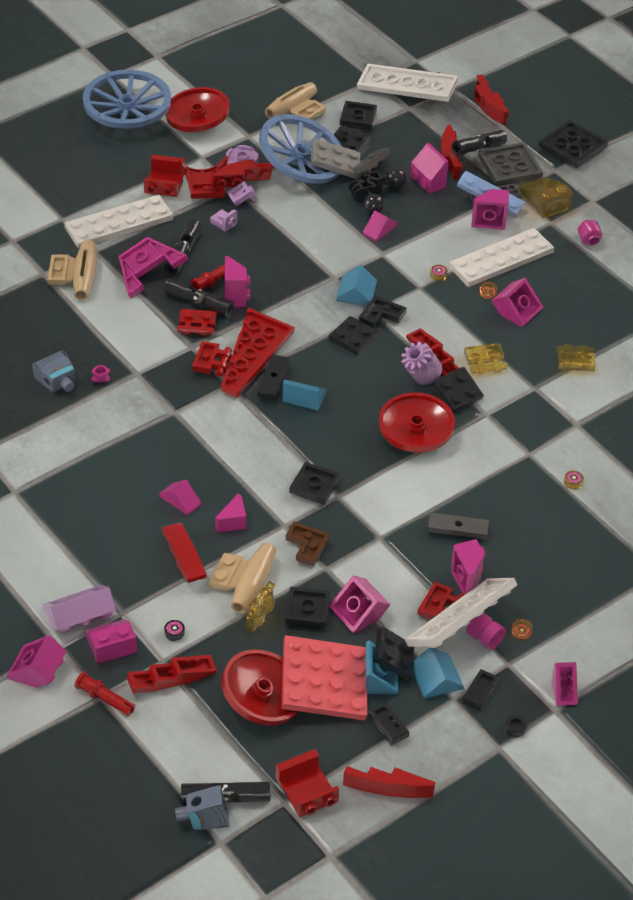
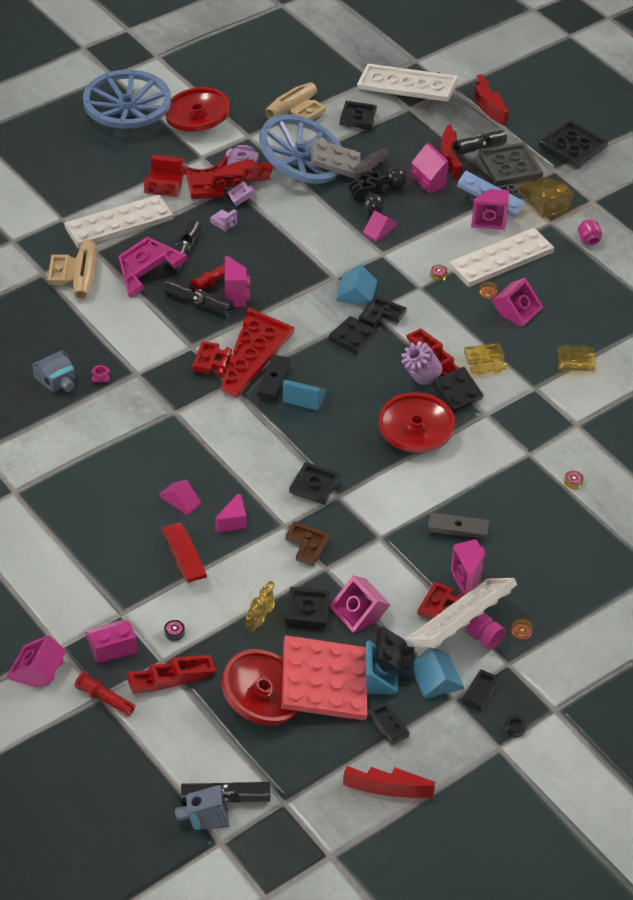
(80, 608): lavender slope -> none
(197, 322): red plate -> none
(243, 575): tan plate -> none
(306, 784): red panel -> none
(352, 138): black plate -> none
(565, 683): dark pink slope -> none

